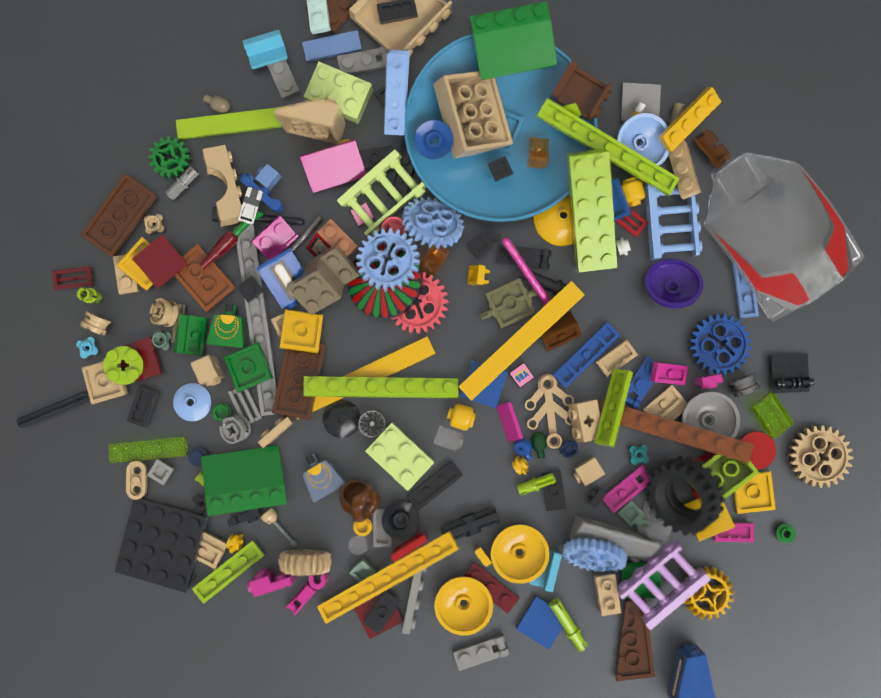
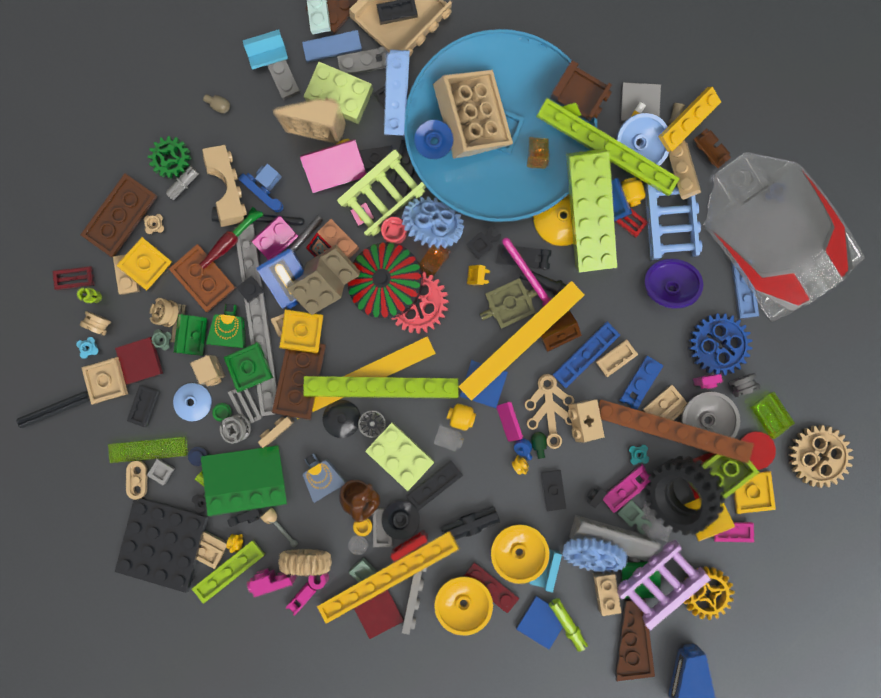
(131, 373): lime plate -> none
(160, 261): dark red tile -> none
(227, 123): lime tile -> none
(250, 205): white sticker -> none
(382, 611): black plate -> none
(404, 264): light blue gear -> none
(480, 652): light grey plate -> none
(481, 554): yellow tile -> none
(500, 169): black tile -> none
(513, 40): green slope -> none
(521, 375): tile -> none
(536, 483): lime axle -> none
(568, 448): dark blue plate -> none
(588, 471): tan brick -> none
(613, 407): lime plate -> none
(623, 246): white plate -> none
(669, 373): dark pink plate -> none
(780, 531): green plate -> none
(790, 373): black hinge -> none

